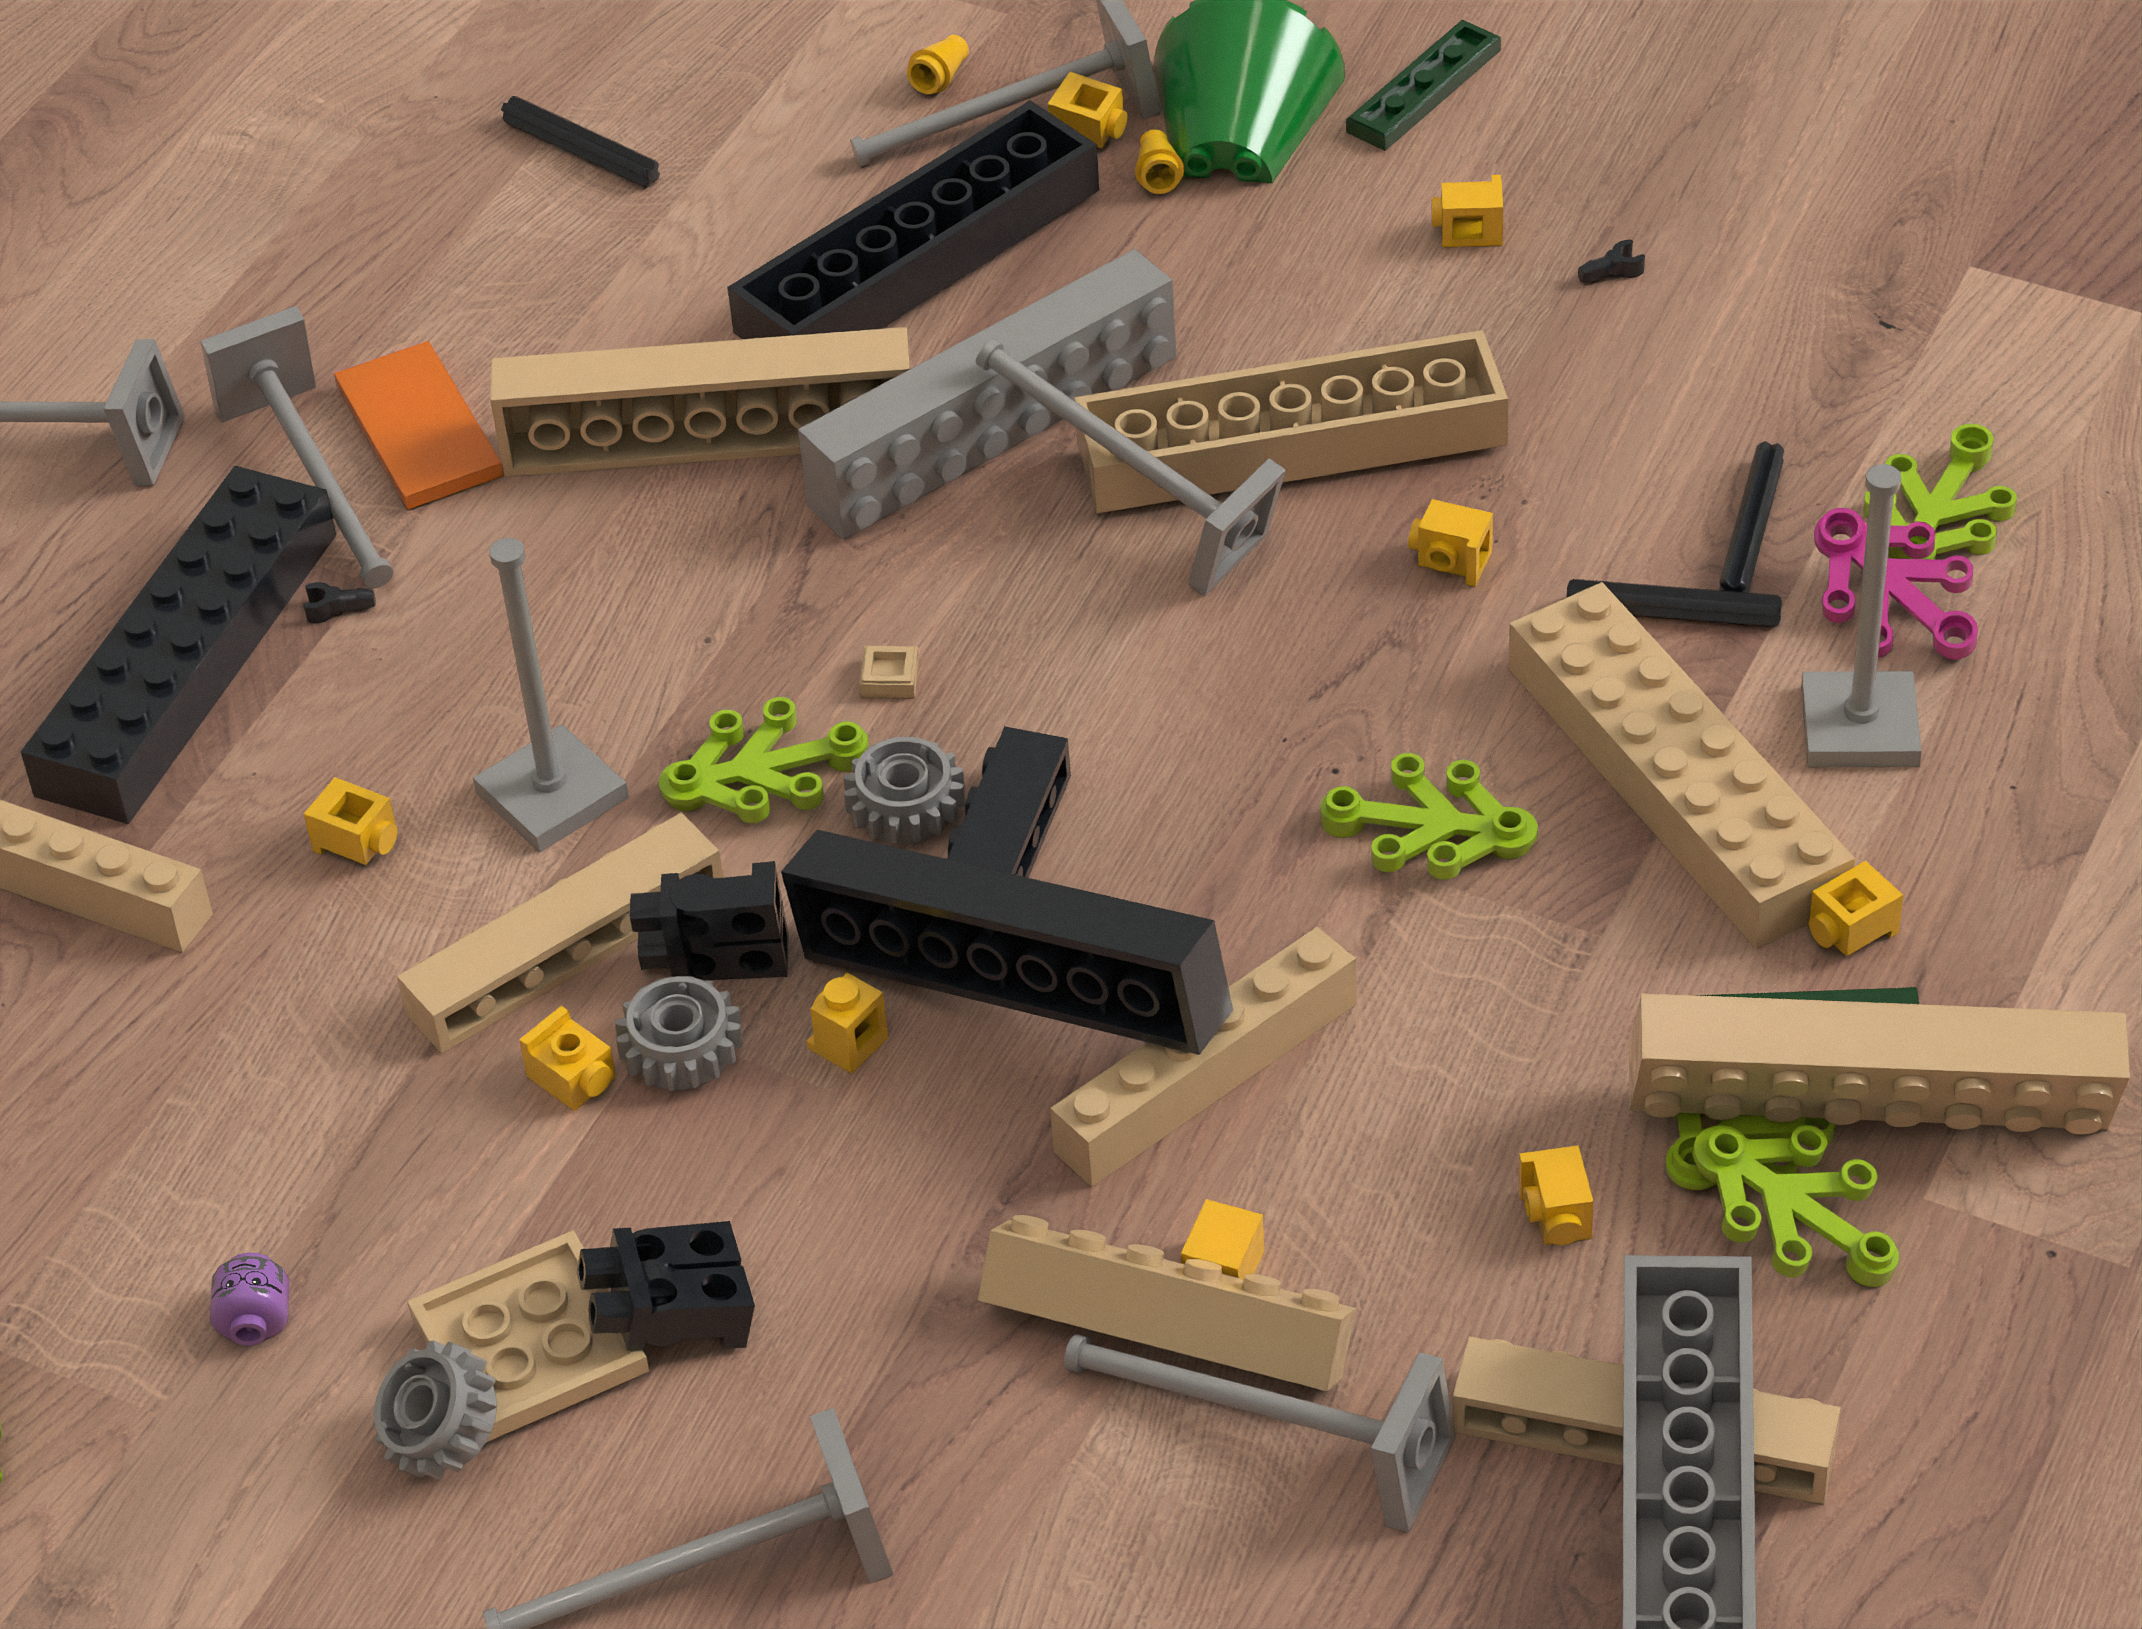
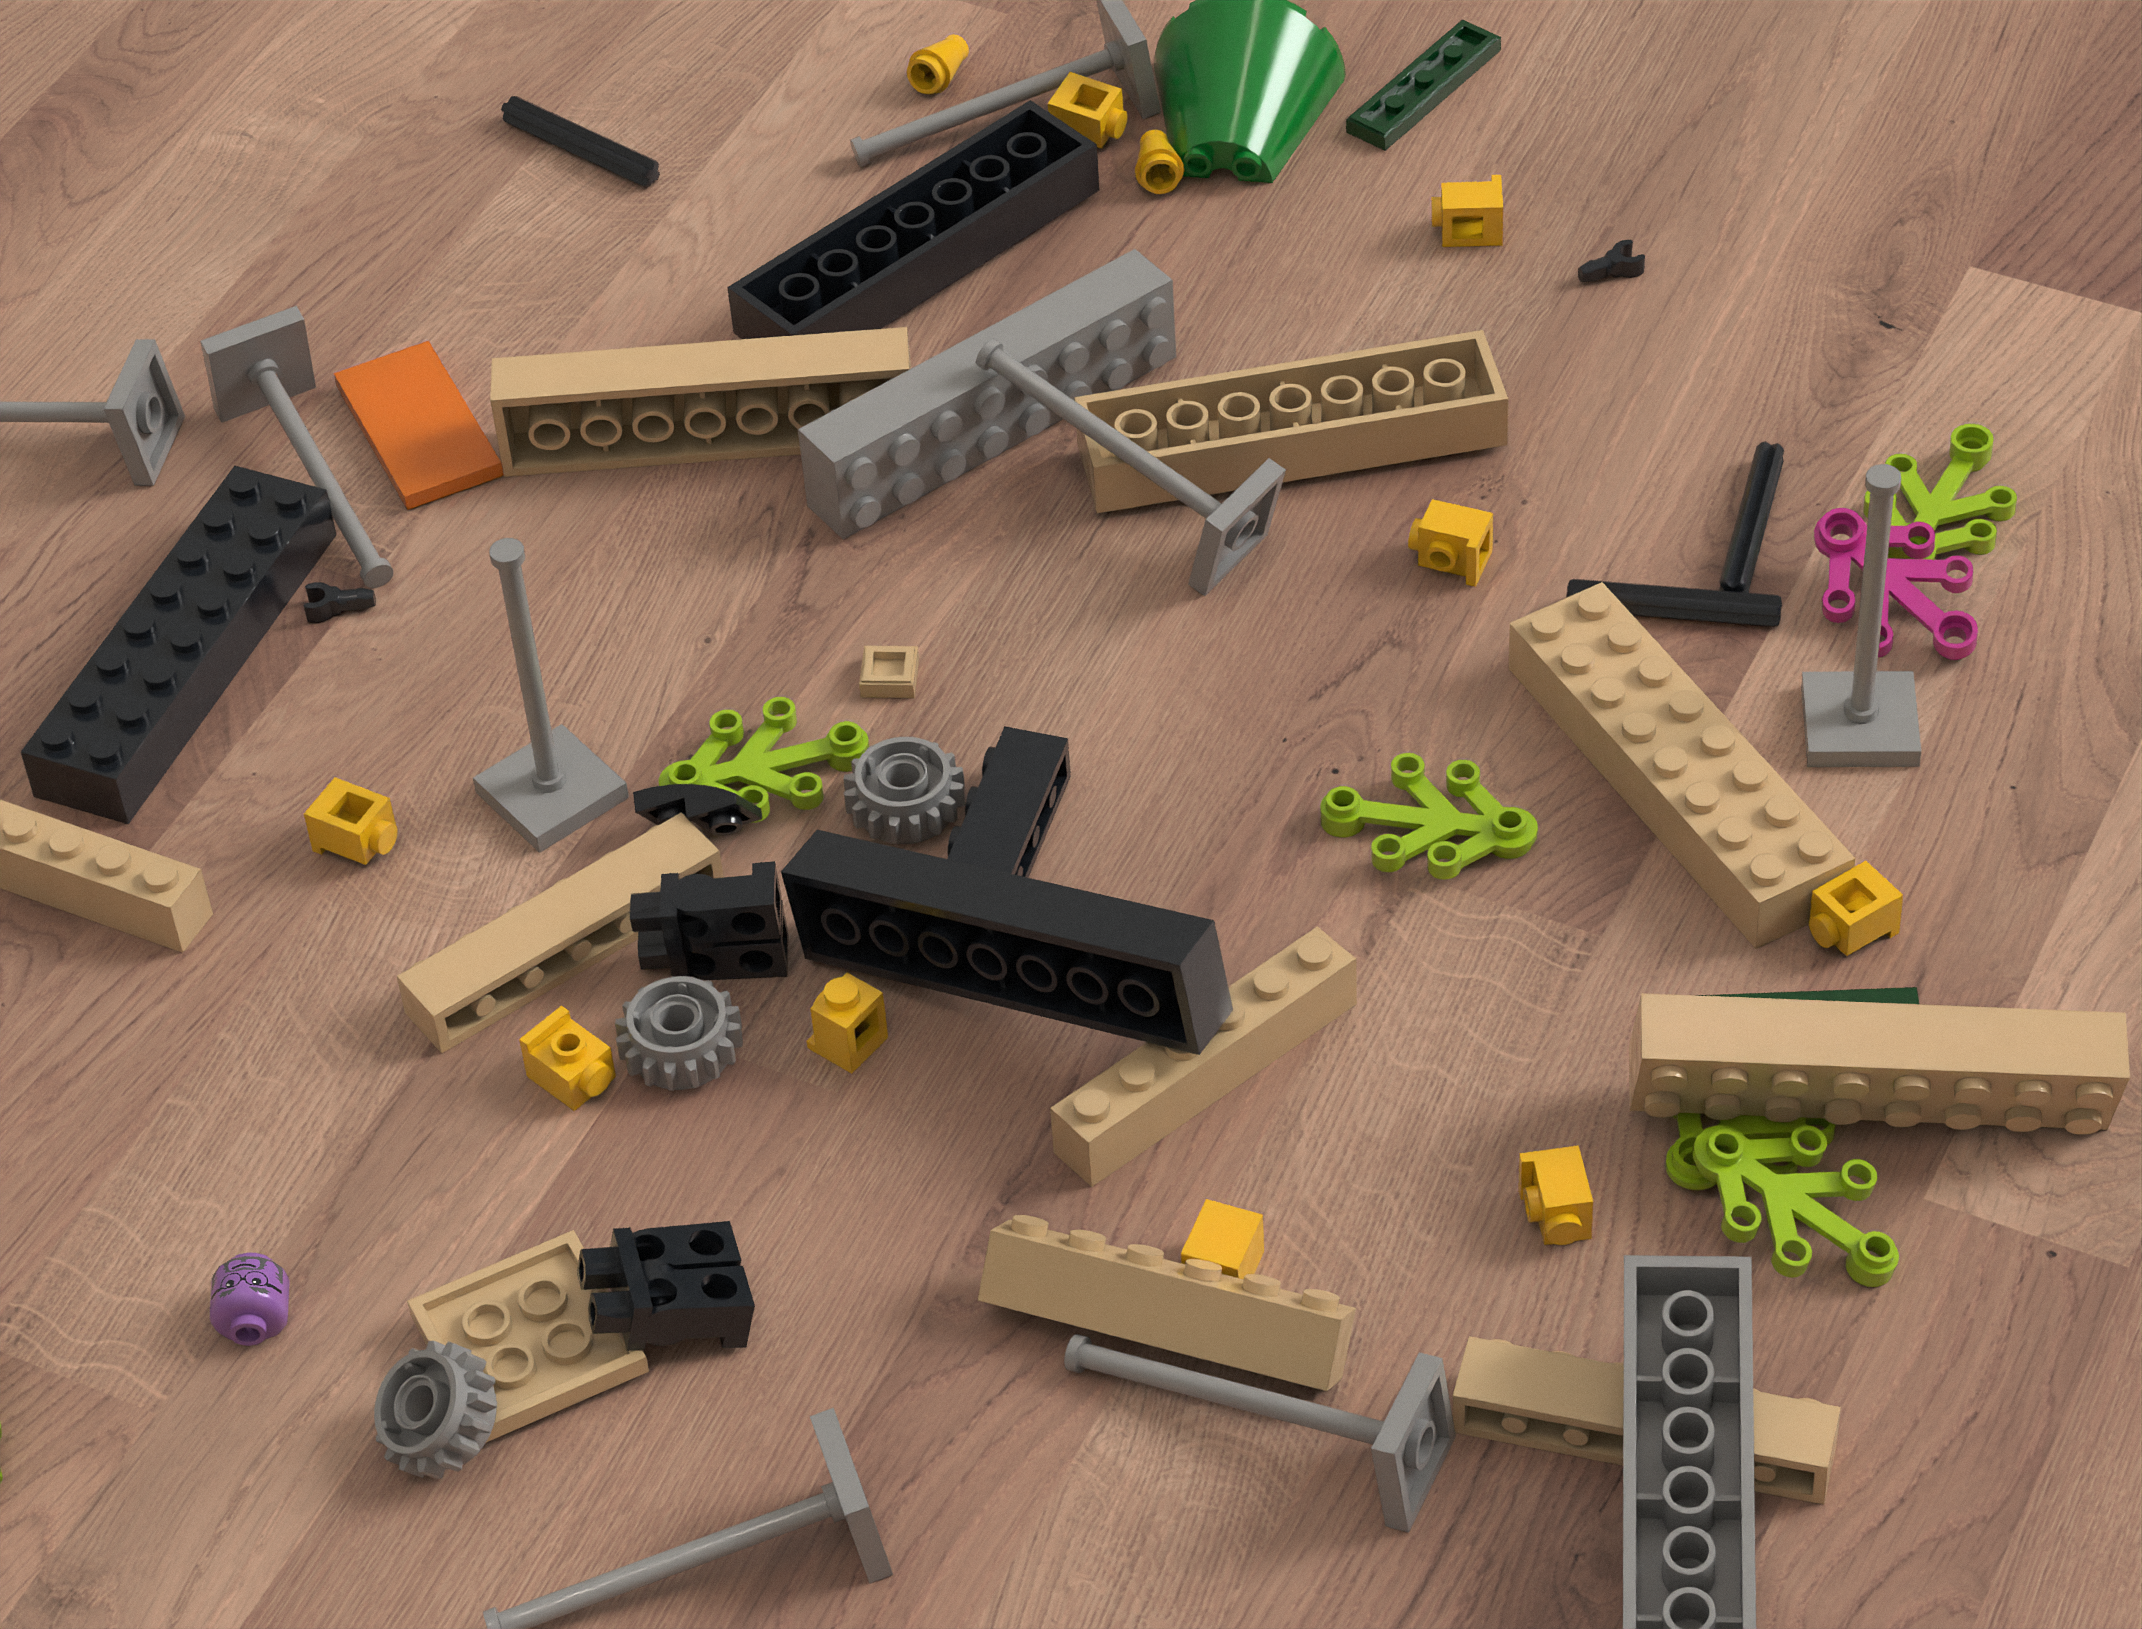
(707, 806): none -> black slope

